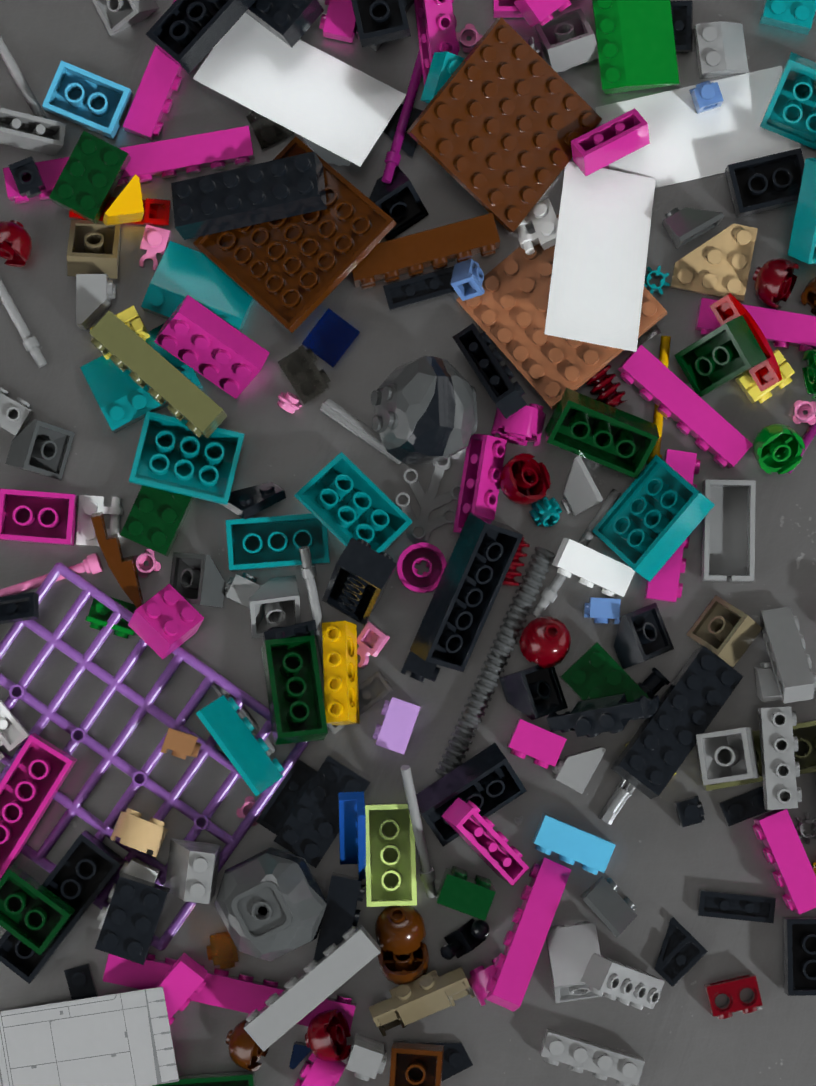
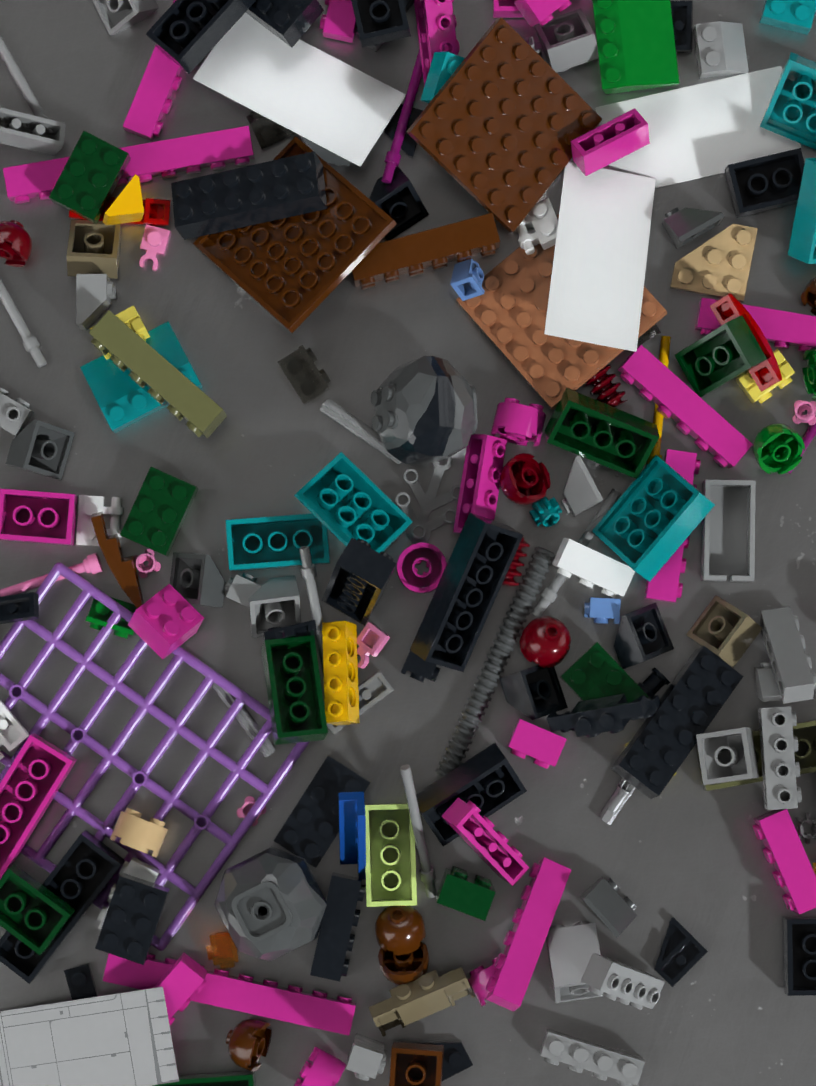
(27, 166): black brick -> none
(87, 100): medium azure brick -> none
(181, 744): medium nougat brick -> none
(182, 463): teal slope -> none
(193, 274): teal slope -> none
(193, 870): light grey slope -> none
(211, 347): dark pink brick -> none
(240, 745): teal slope -> none
(254, 499): black wing -> none
(286, 797): black plate -> none
(289, 402): bright pink plate -> none
(299, 1052): dark blue slope -> none
(312, 987): light grey brick -> none
(328, 1035): dark red cylinder -> none
(331, 338): clear blue piece -> none
(397, 725): lavender brick -> none
(419, 288): black plate -> none
(461, 36): bright pink plate -> none
(465, 939): black piece -> none
(489, 370): black brick -> none
(573, 844): medium azure brick -> none
(578, 768): light grey slope -> none
(656, 274): teal gear -> none
(689, 811): black brick -> none
(706, 96): medium blue brick -> none
(732, 988): dark red brick -> none
(736, 906): black plate -> none
(743, 806): black plate -> none
(775, 281): dark red cylinder -> none

